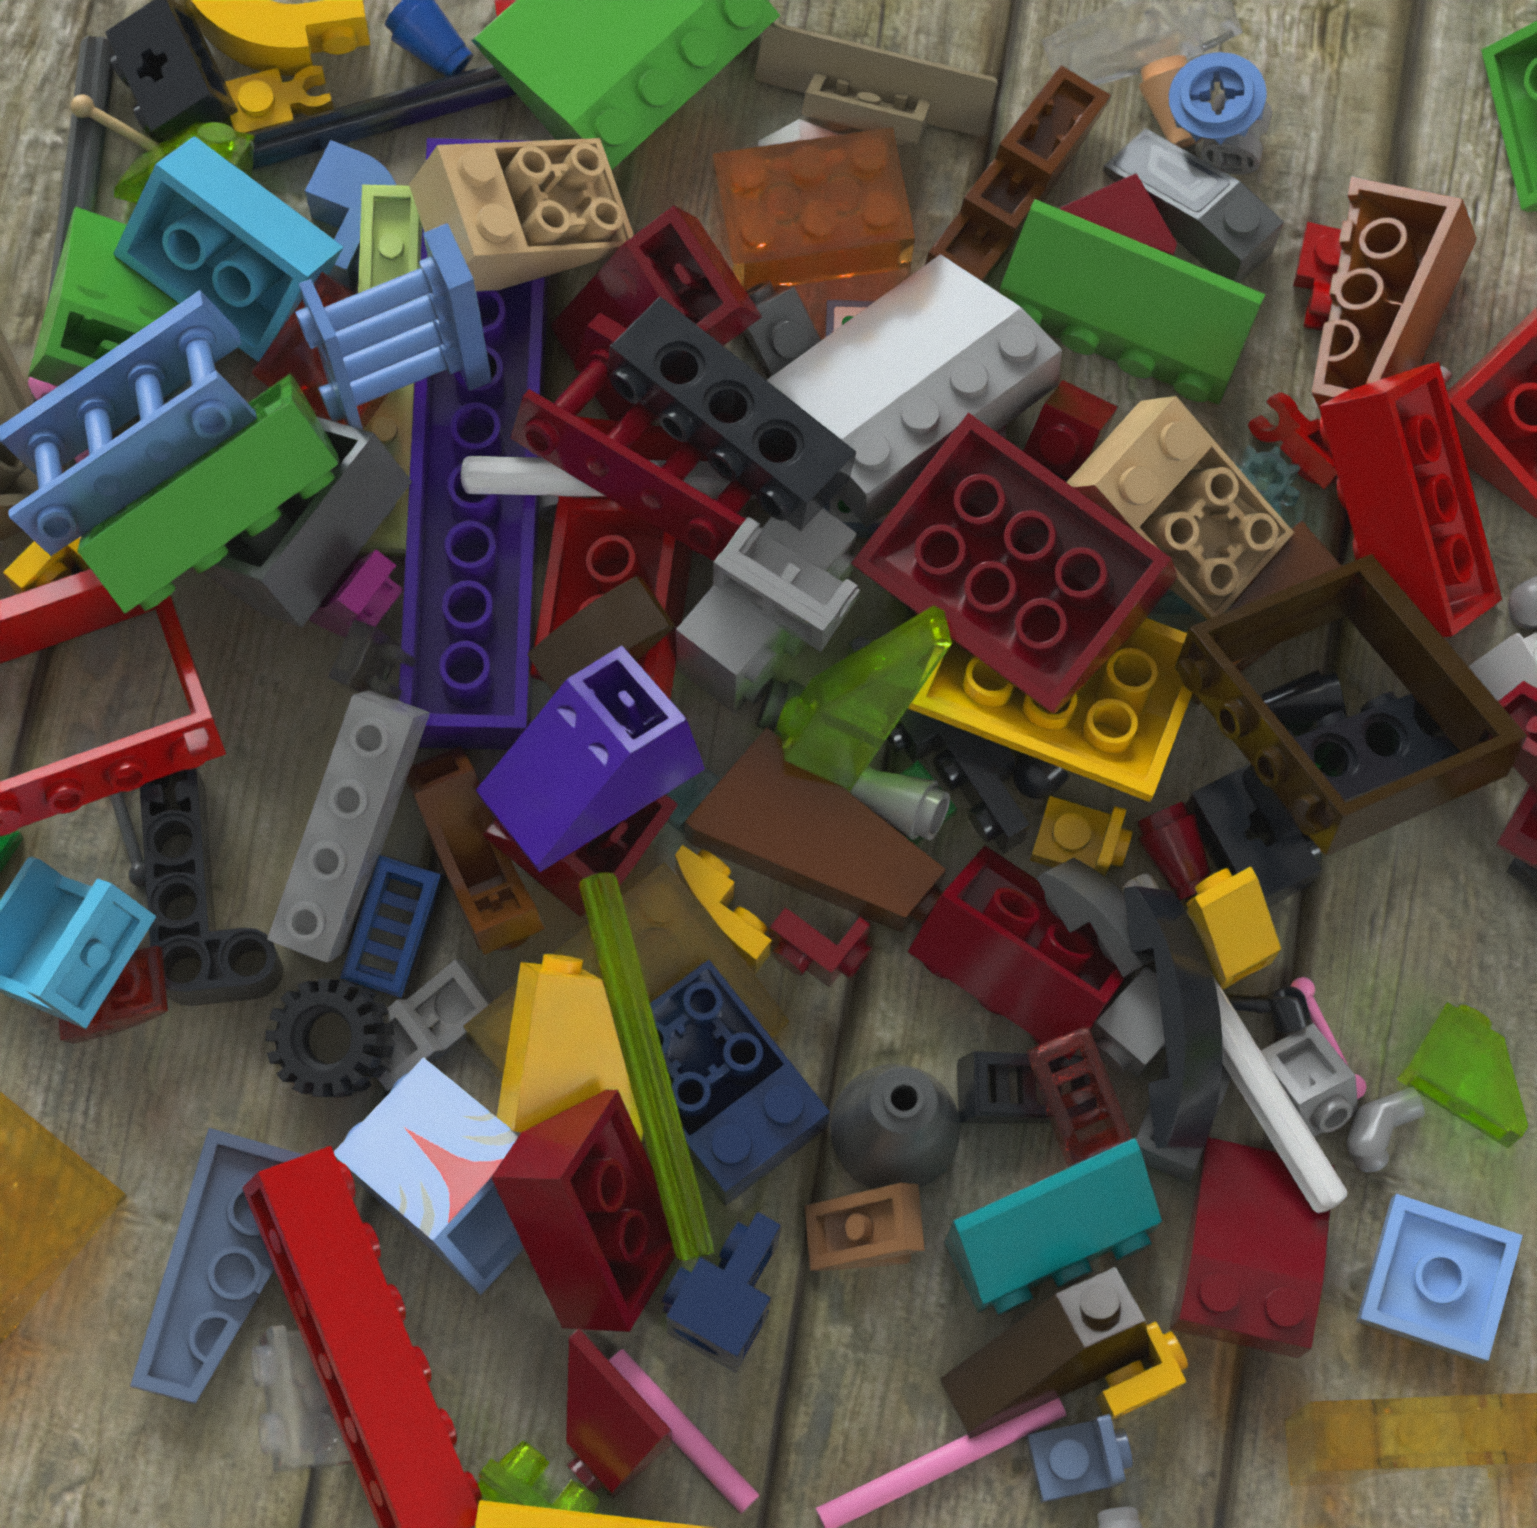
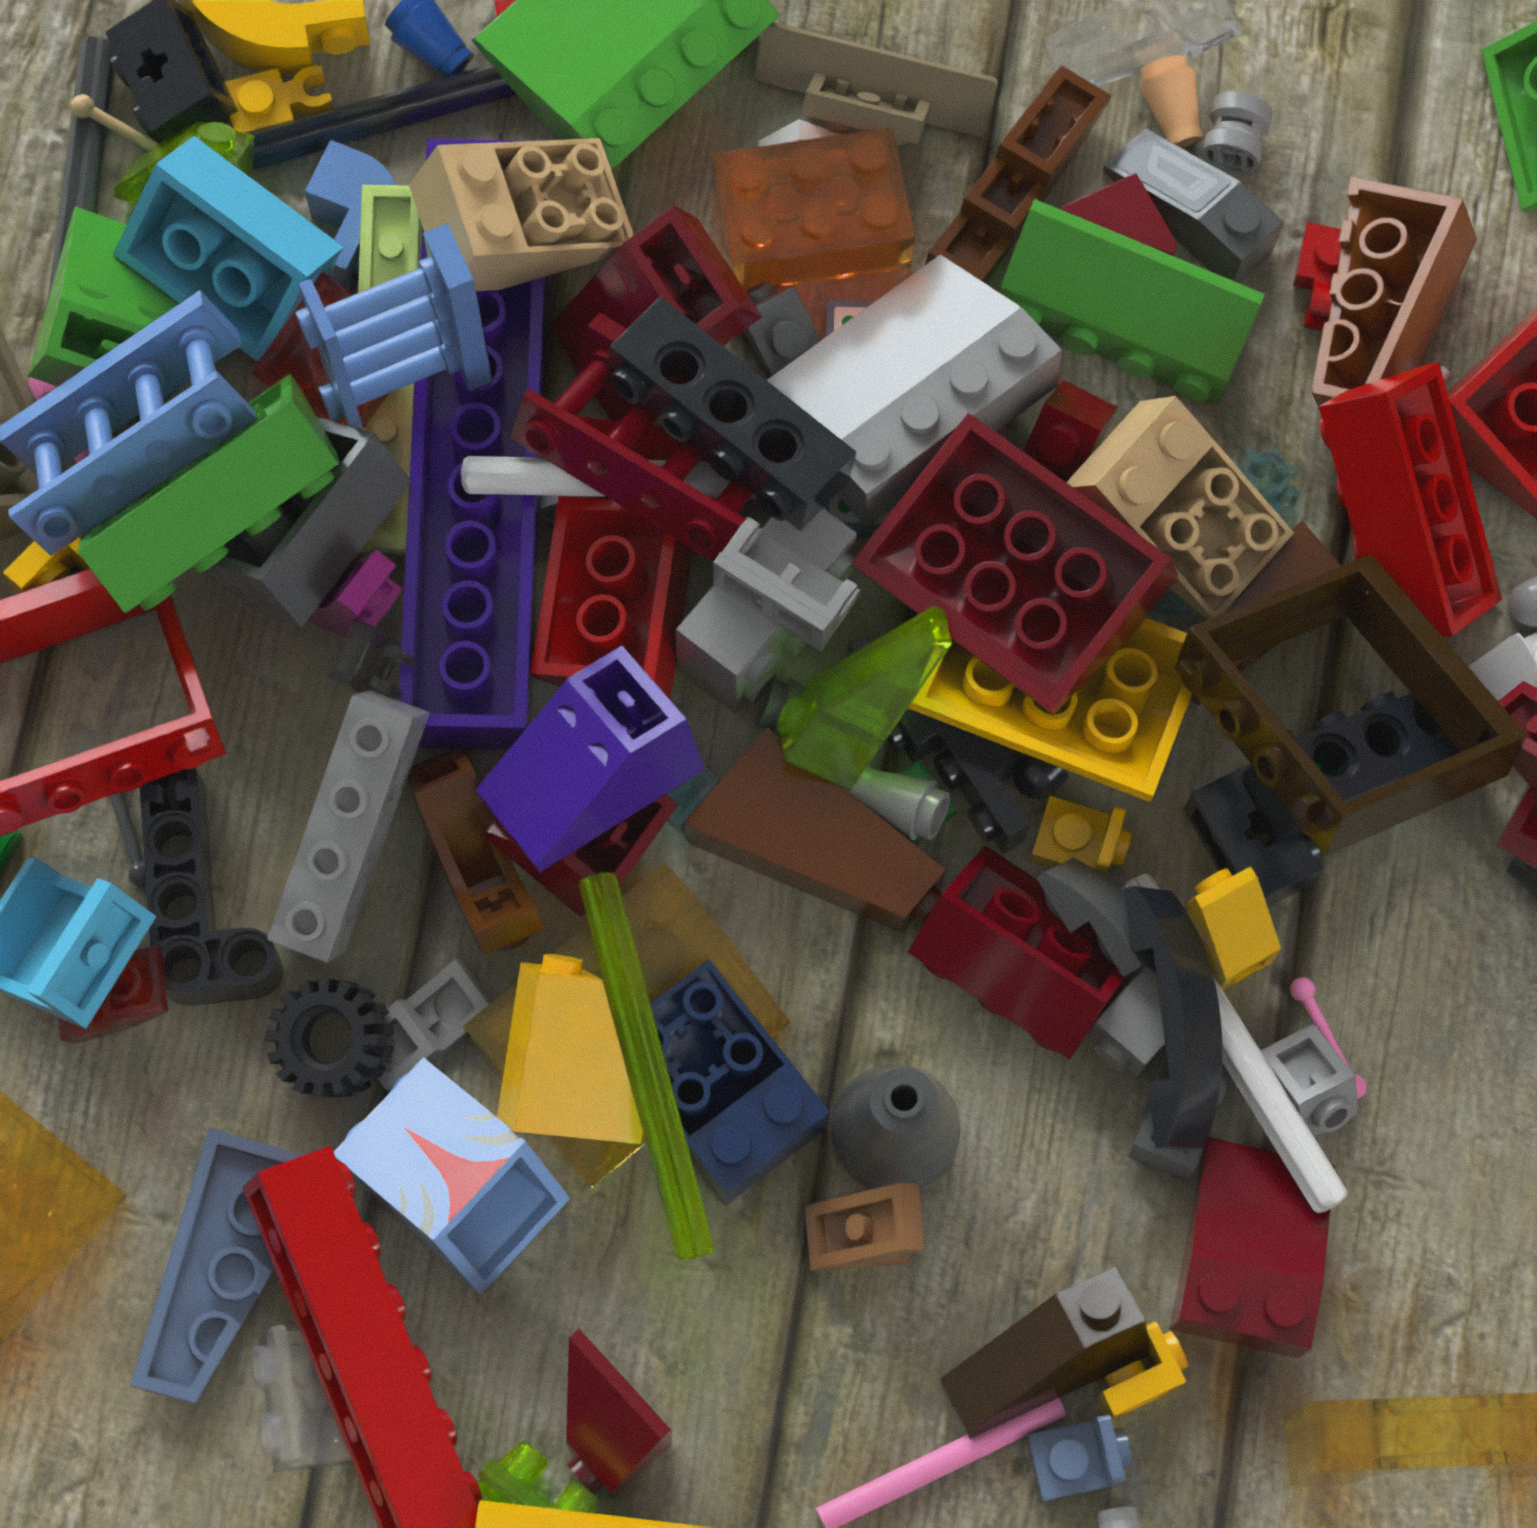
(387, 869): blue slope -> none
(588, 1213): dark red slope -> none
(620, 617): dark brown slope -> none
(687, 1436): bright pink bar -> none
(710, 883): yellow slope -> none
(720, 1308): dark blue brick -> none
(805, 949): dark red bracket -> none
(973, 1088): black slope -> none
(1055, 1229): teal slope -> none
(1100, 1087): clear red slope -> none
(1176, 848): dark red cone -> none
(1194, 86): medium blue gear -> none
(1286, 1004): black hand -> none
(1300, 440): red plate -> none
(1305, 700): black cone -> none
(1374, 1126): light grey arm -> none
(1439, 1278): light blue plate -> none
(1468, 1073): clear neon green slope -> none

